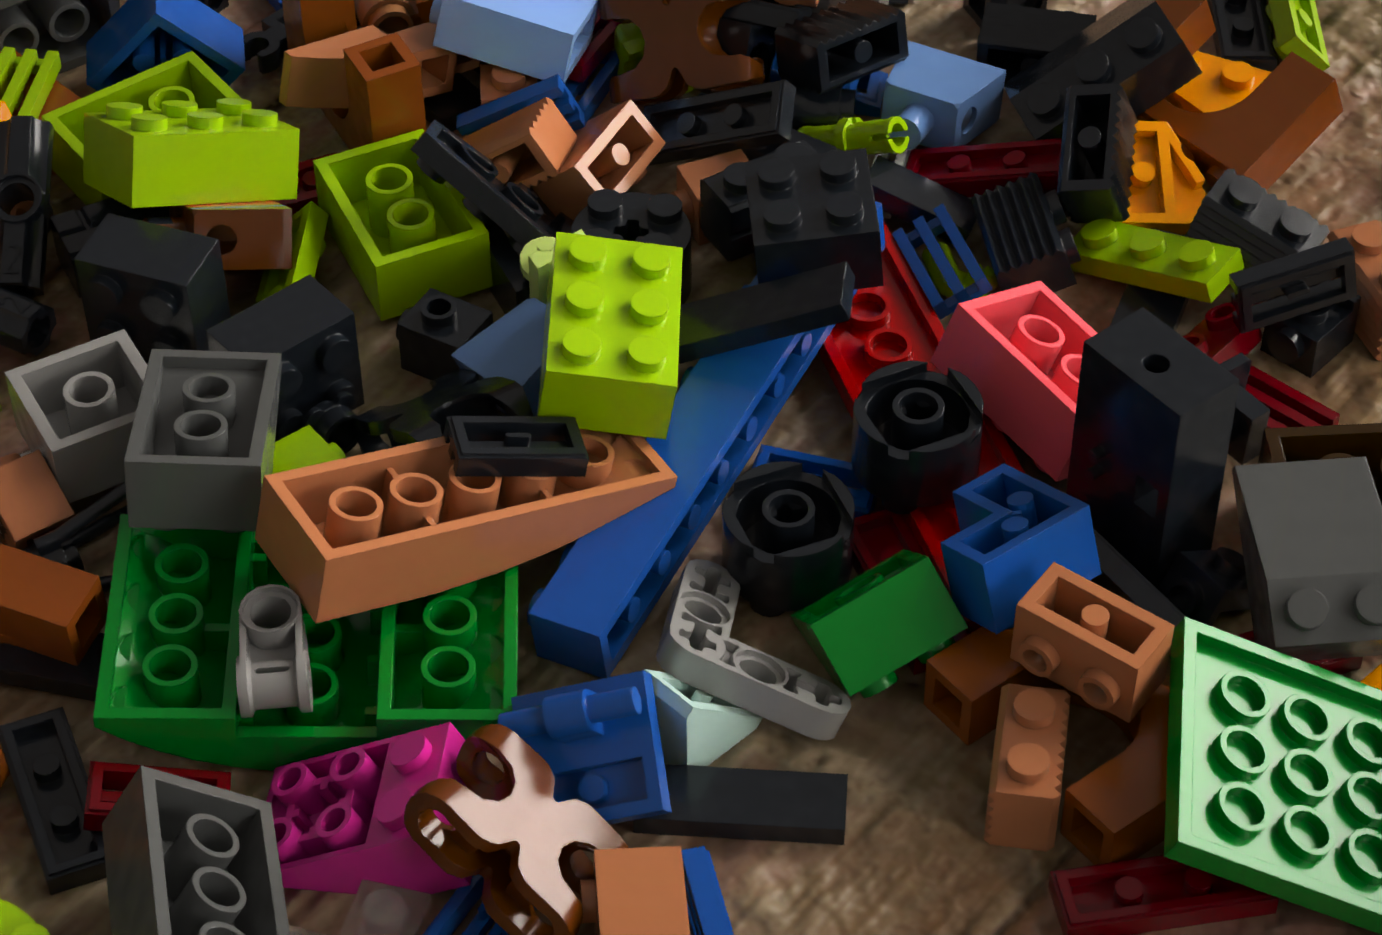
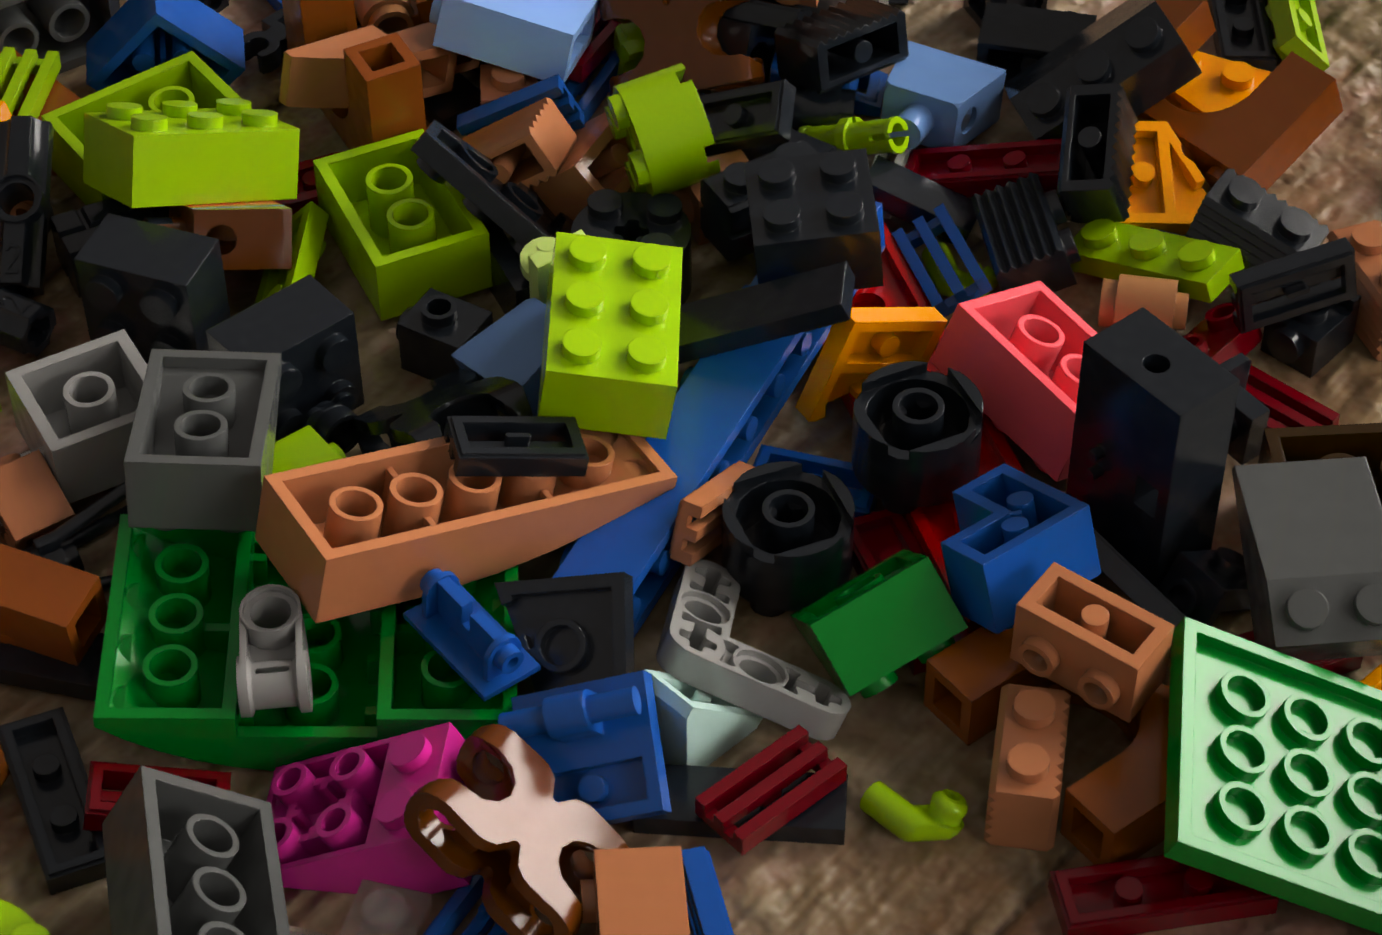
(468, 636): none -> blue hinge
(573, 626): none -> black wing
(663, 131): none -> lime brick
(698, 538): none -> nougat tile
(762, 782): none -> dark red tile
(865, 344): none -> light orange wing
(916, 822): none -> lime arm
(1133, 292): none -> medium nougat brick

